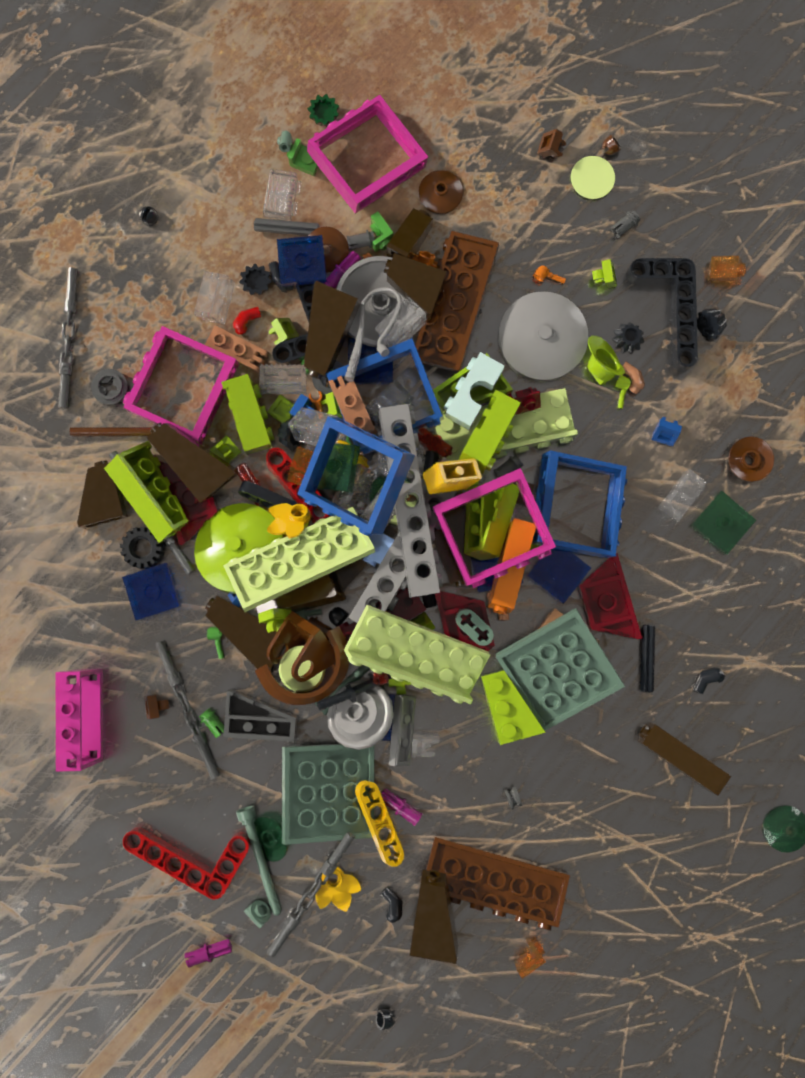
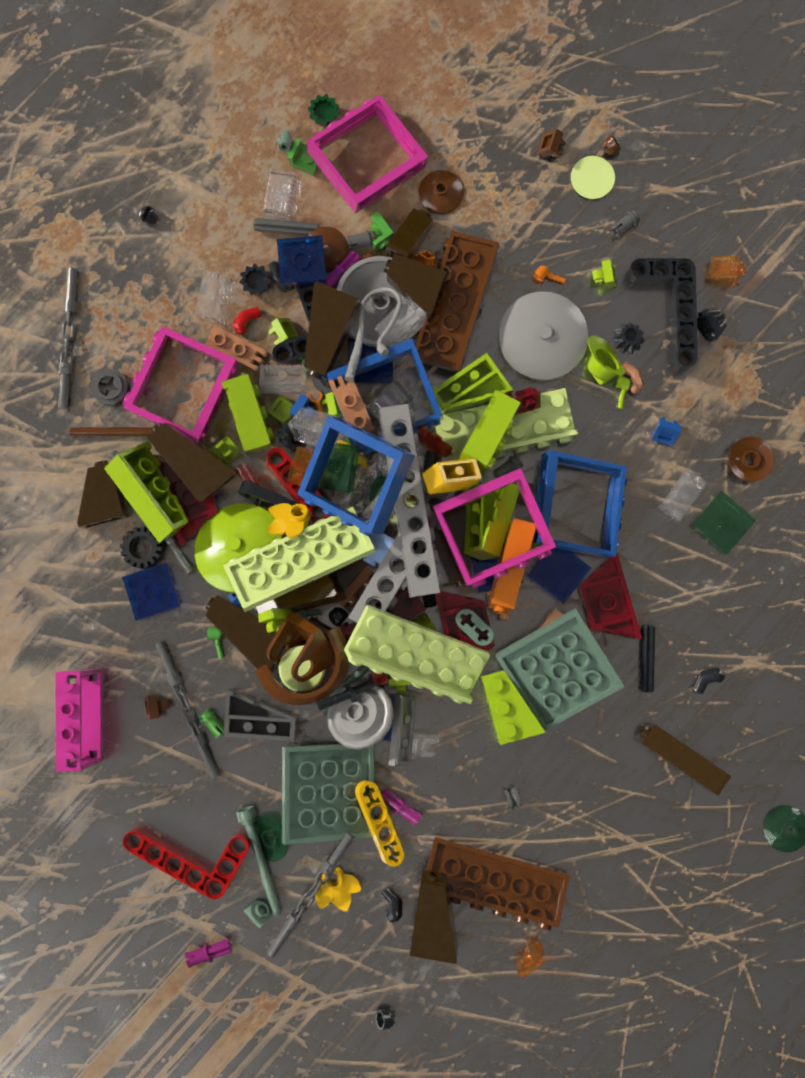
(356, 589): none -> reddish brown bracket
(483, 372): light aqua arch -> none

